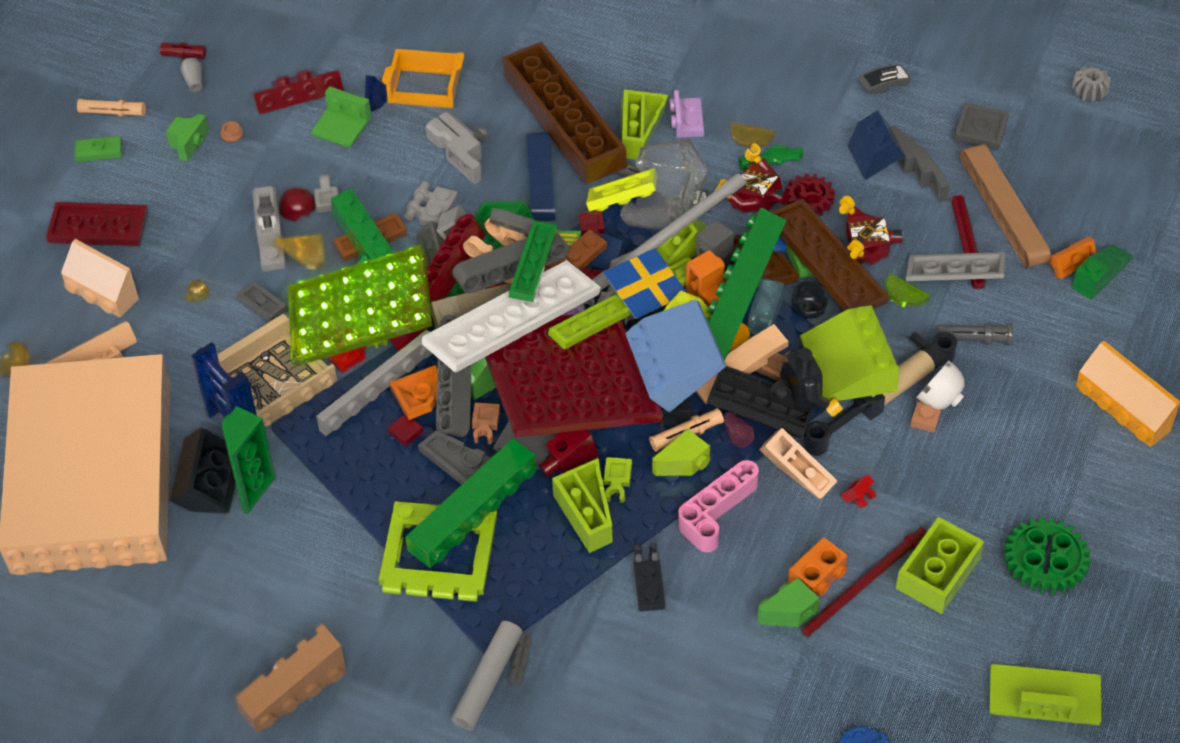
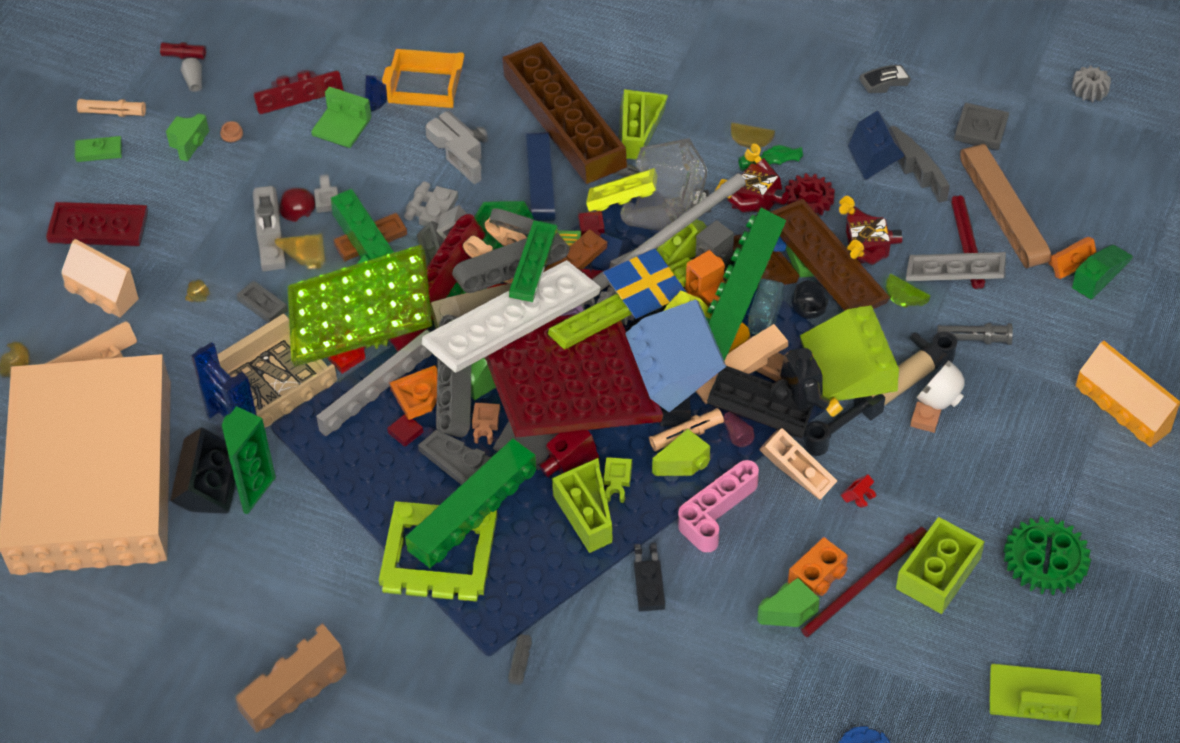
(486, 675): light grey piece -> none
(687, 116): lavender bracket -> none

